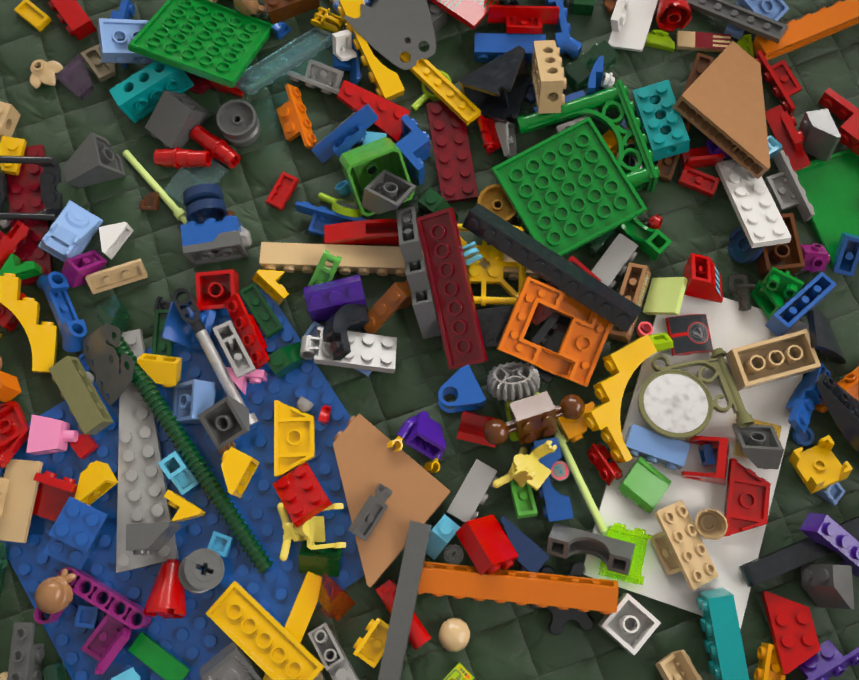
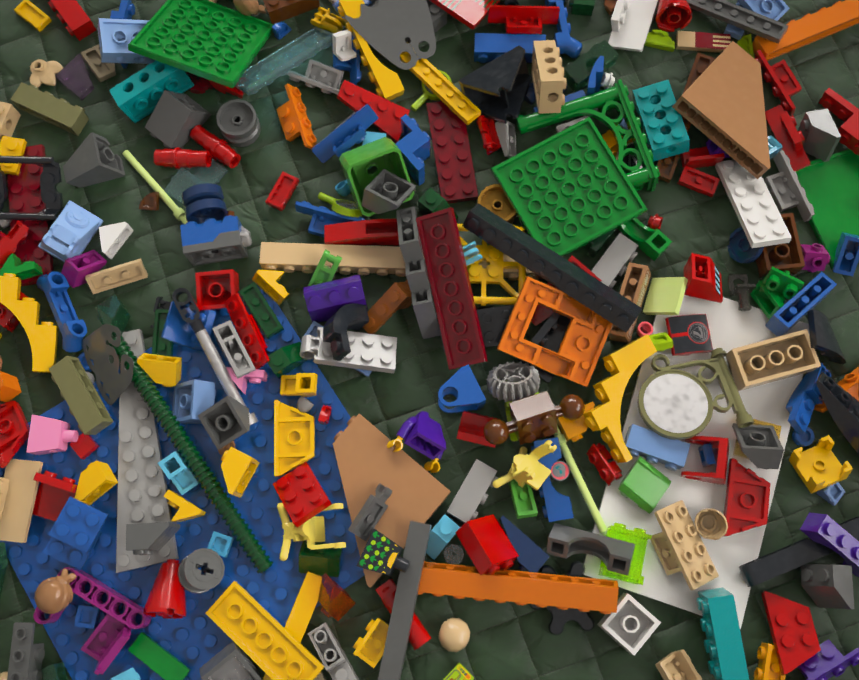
(50, 109): none -> olive brick
(299, 385): none -> yellow brick
(382, 555): none -> torso

